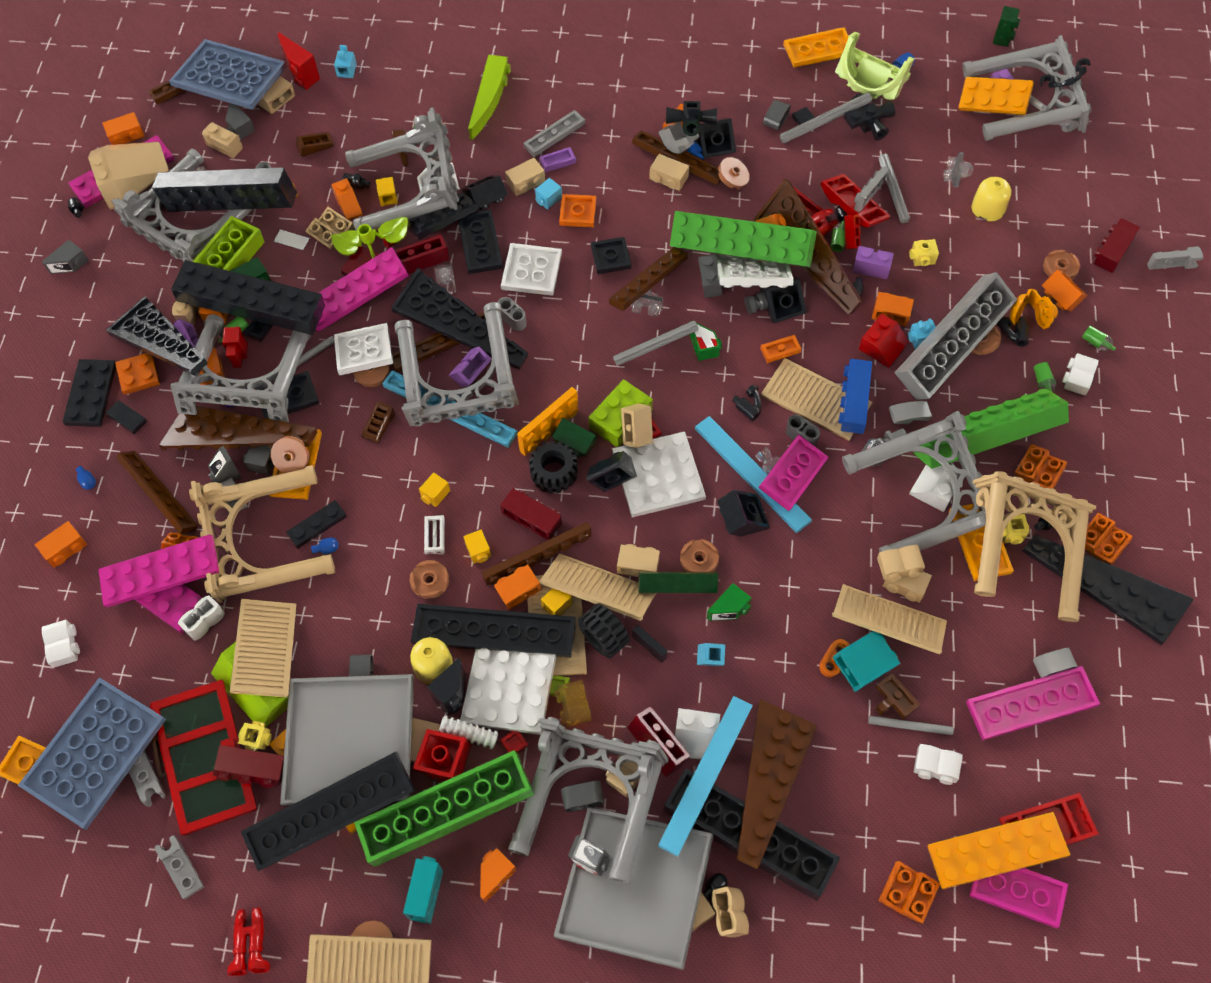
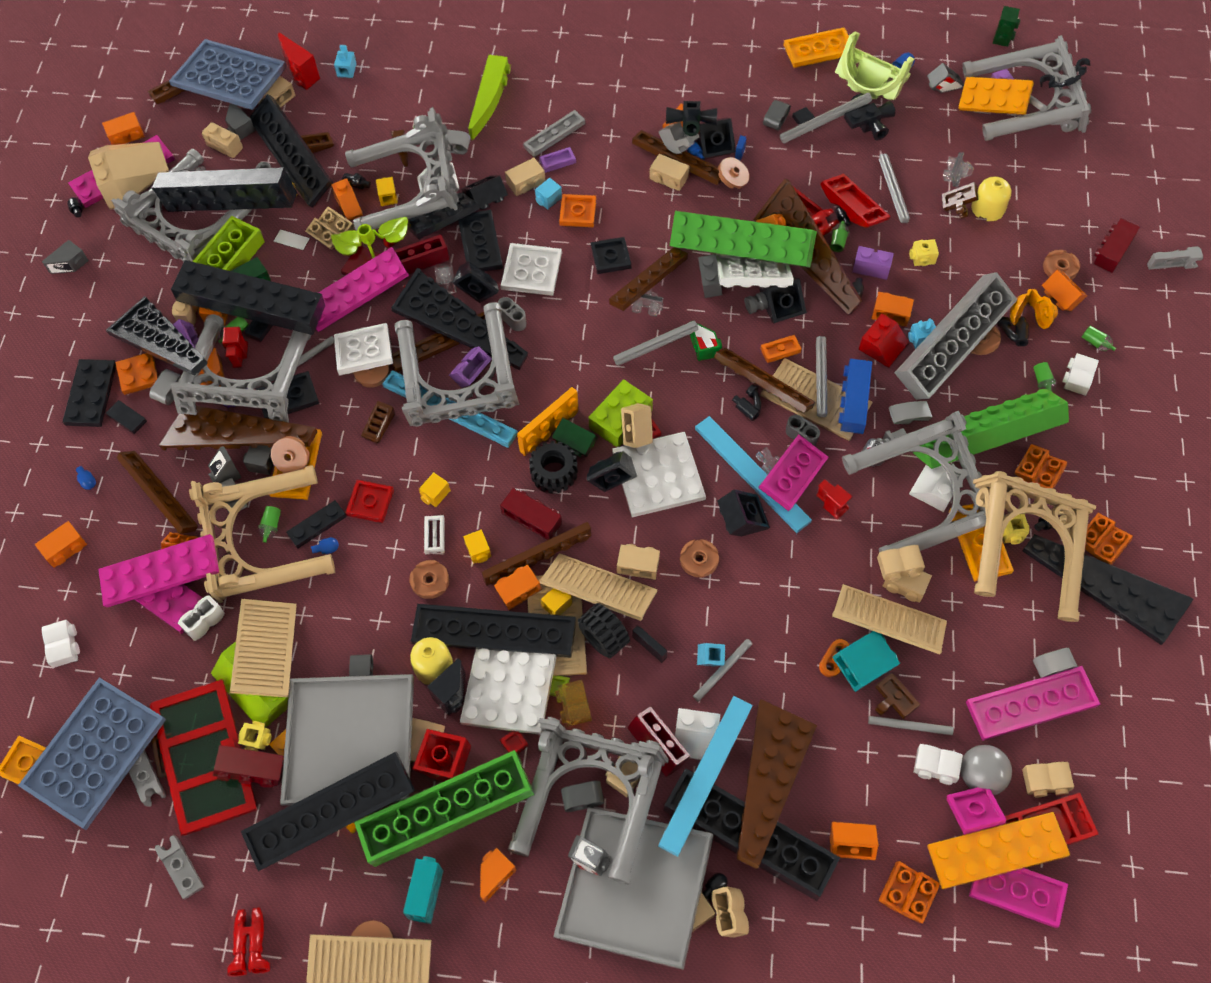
(161, 389): none -> light grey beam
(269, 523): none -> bright green piece
(290, 151): none -> black plate
(369, 501): none -> red tile
(458, 141): none -> light grey beam
(469, 732): white piece -> none
(475, 282): none -> black slope
(678, 582): dark green tile -> none
(722, 670): none -> light grey bar
(730, 605): green slope -> none
(740, 147): none -> blue tile
(765, 380): none -> reddish brown plate
(821, 376): none -> light grey axle
(834, 498): none -> red piece
(852, 232): red piece -> none
(854, 840): none -> orange brick
(870, 190): light grey plate -> none
(944, 79): none -> slope
(959, 198): none -> plate
(976, 810): none -> dark pink plate
(986, 768): none -> light grey piece
(1048, 779): none -> tan brick

